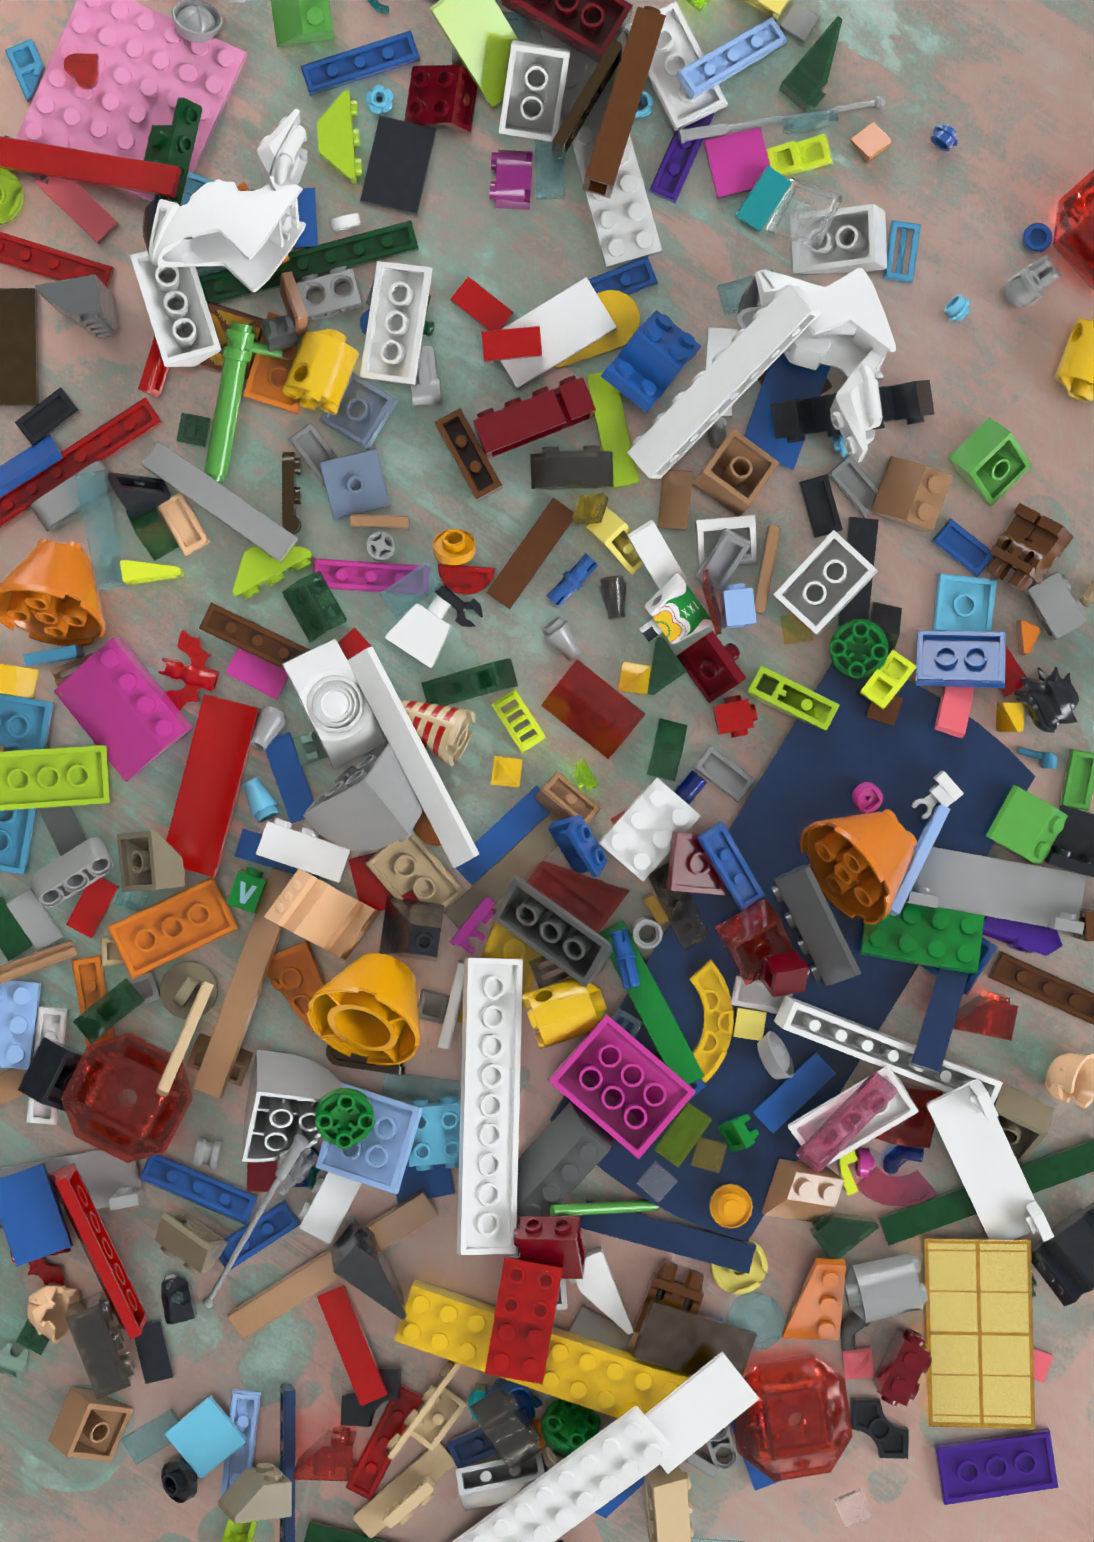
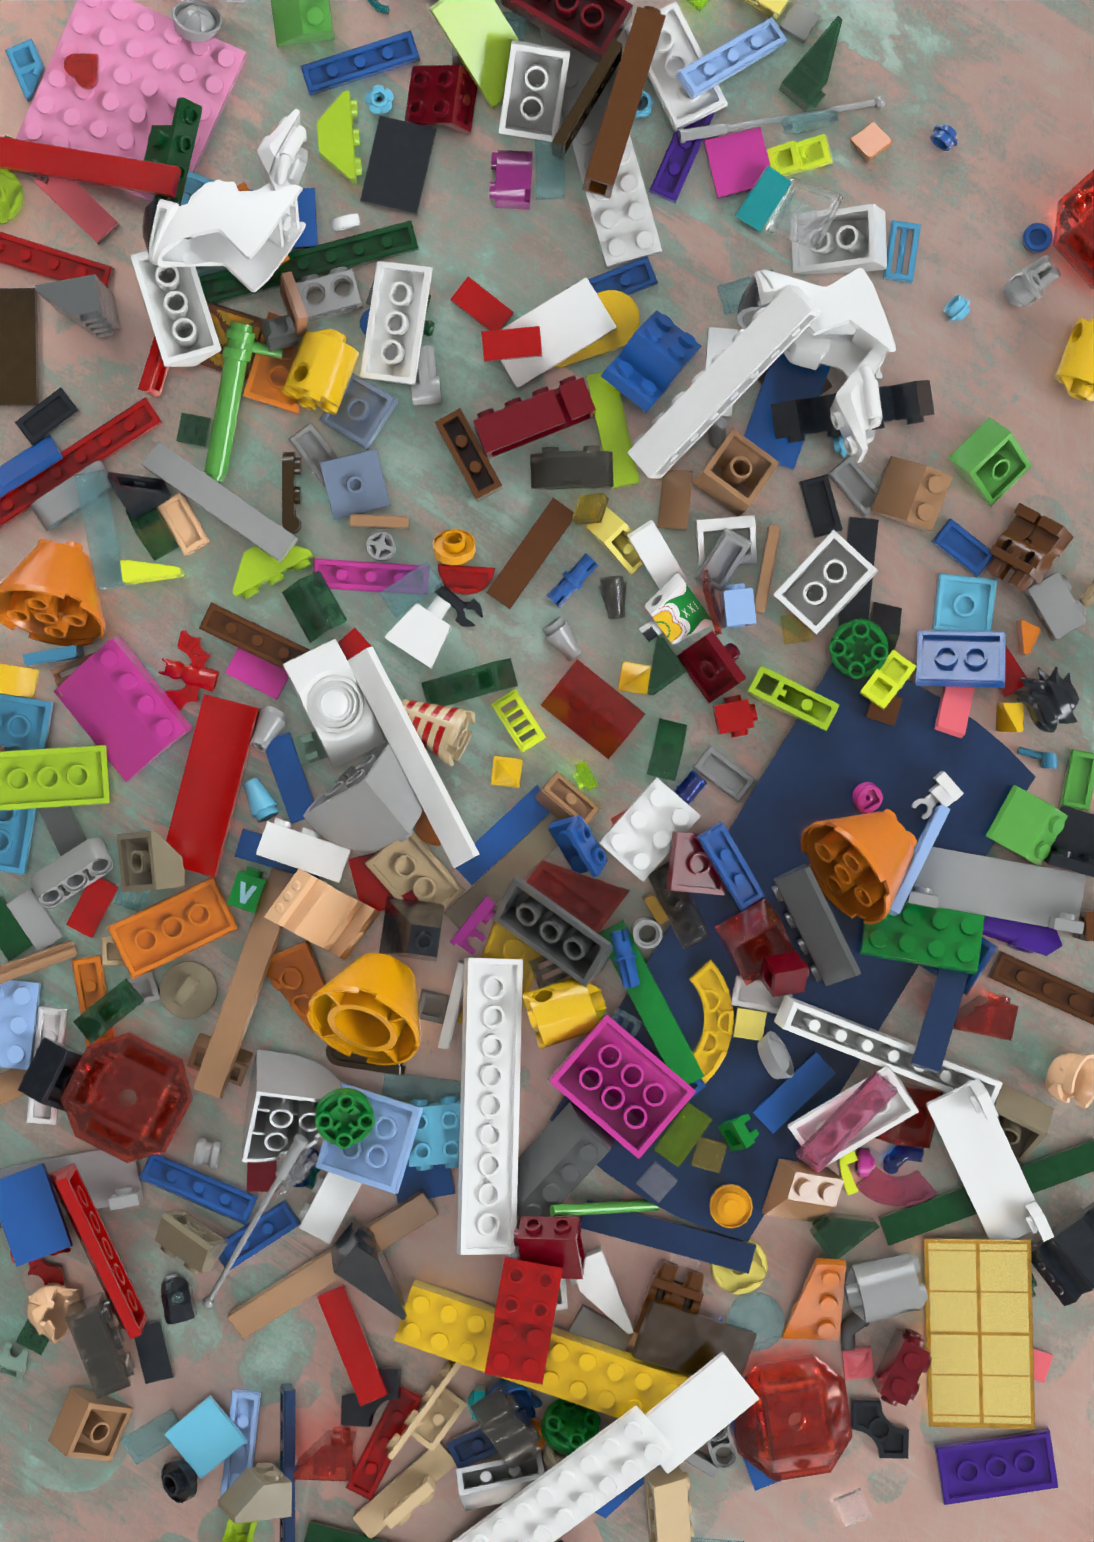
(184, 1039): tan tile -> none

